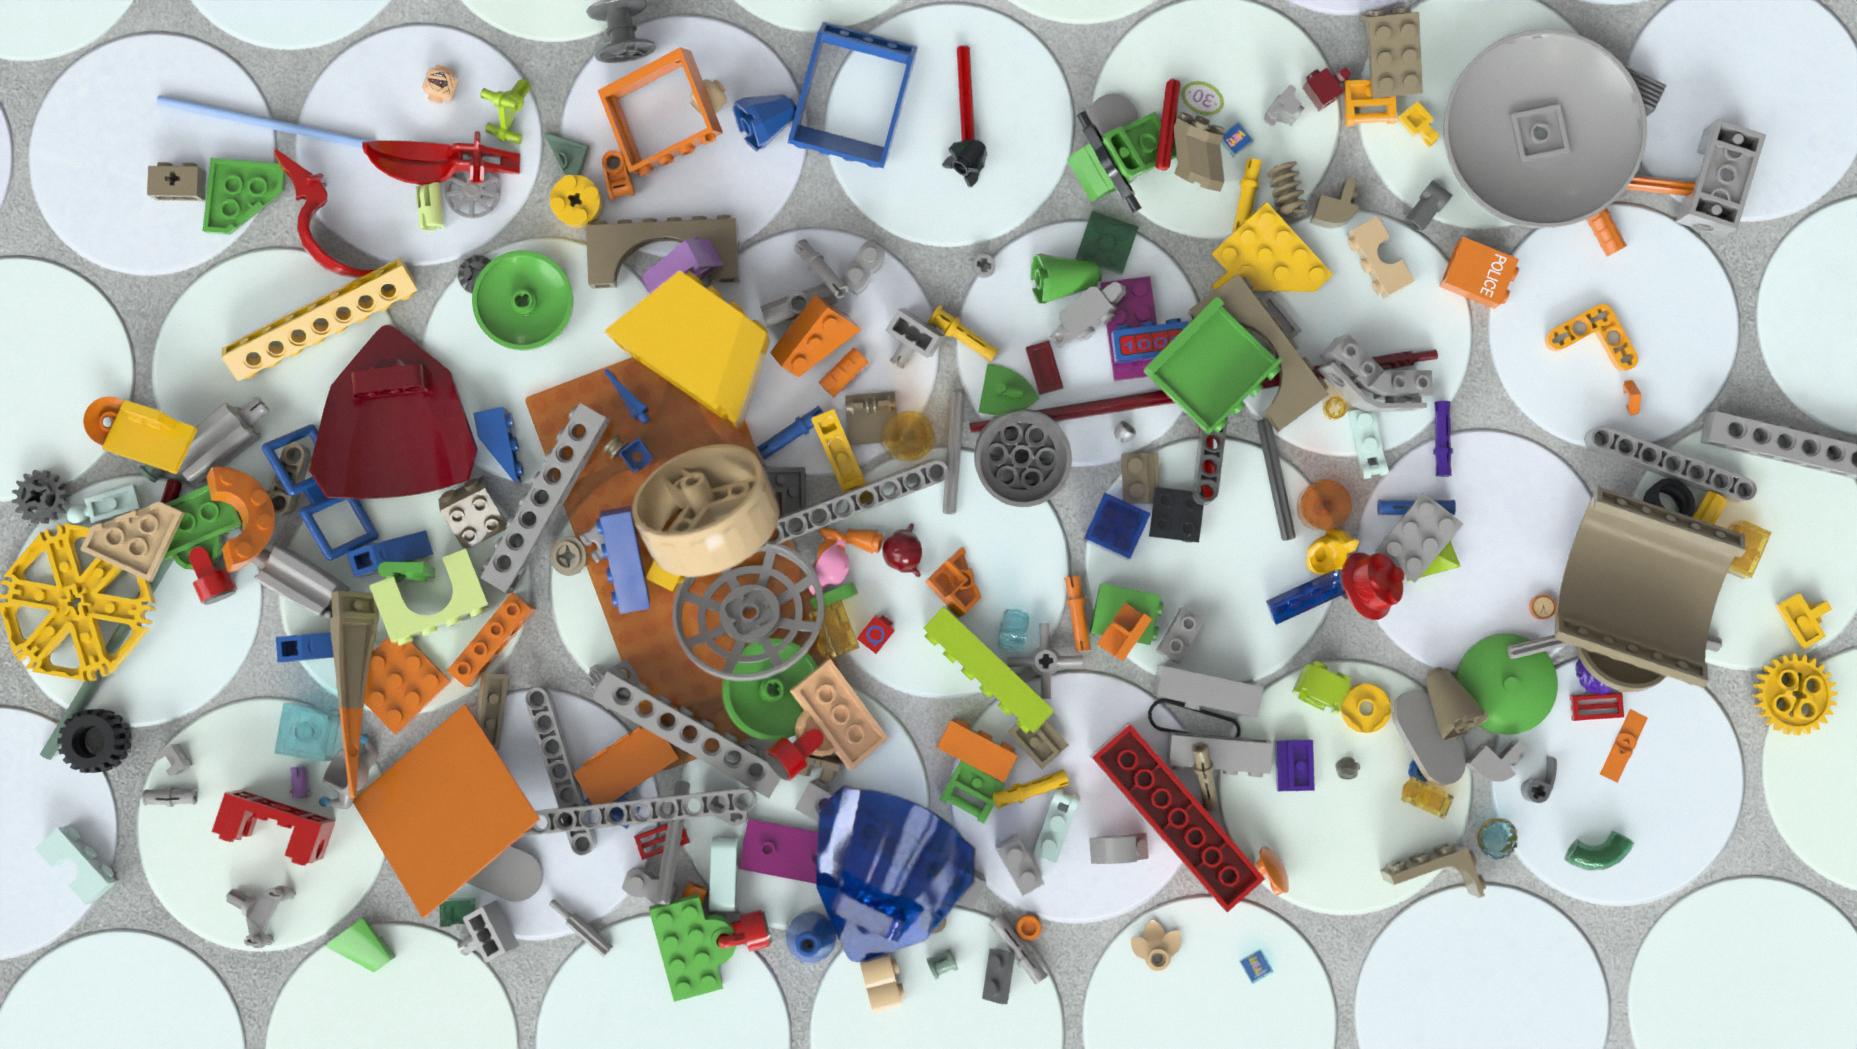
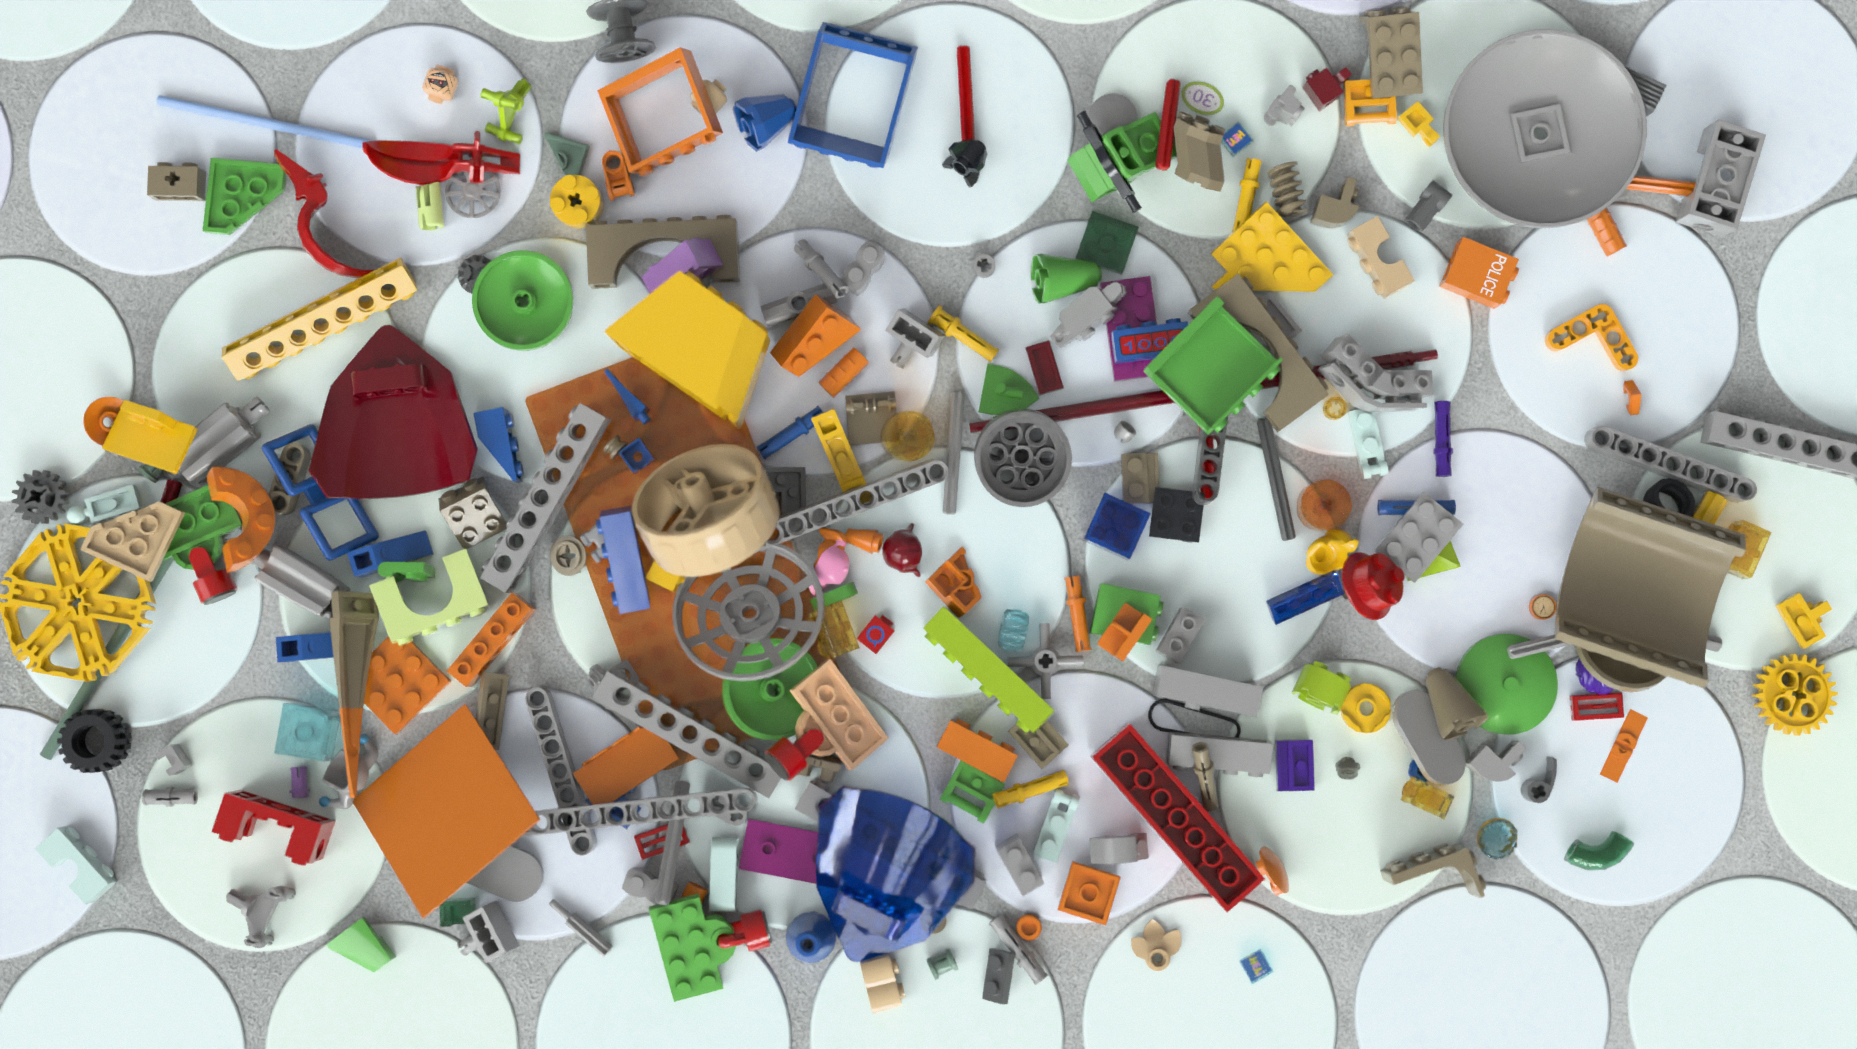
(1089, 893): none -> orange plate

